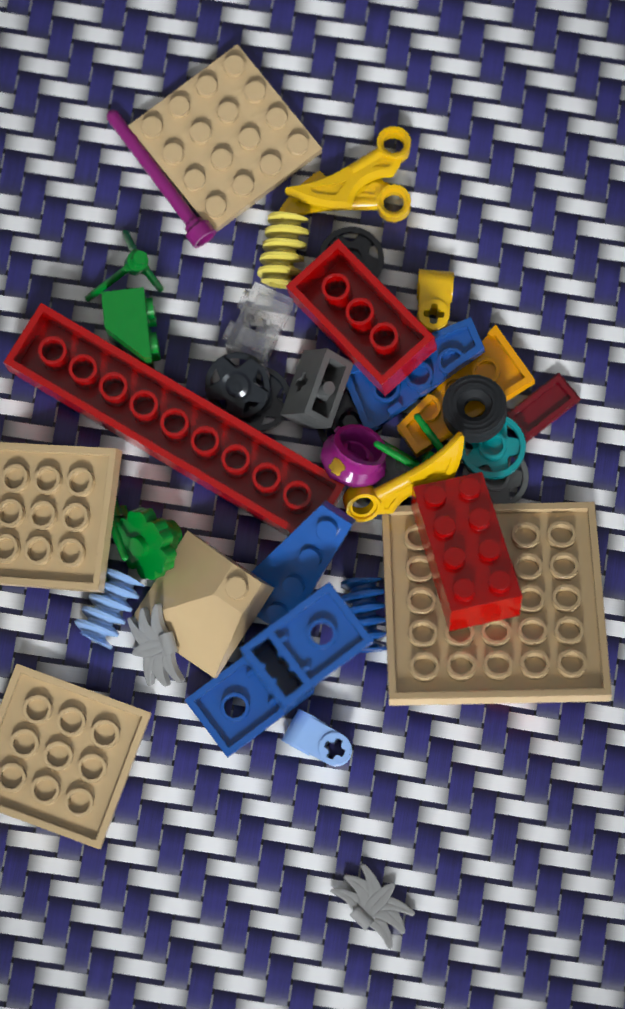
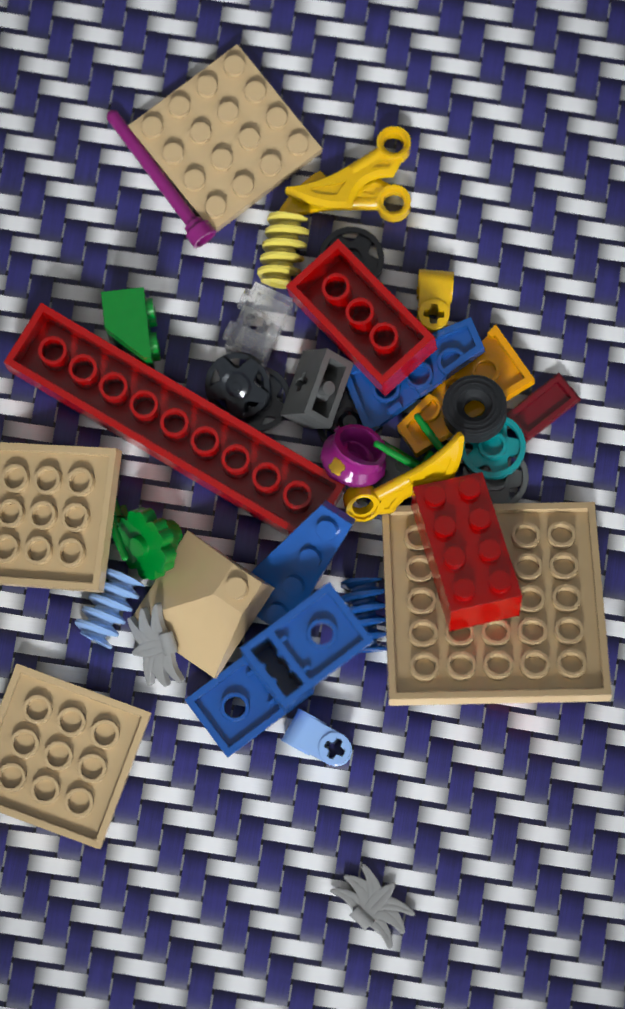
(134, 264): green plant -> none

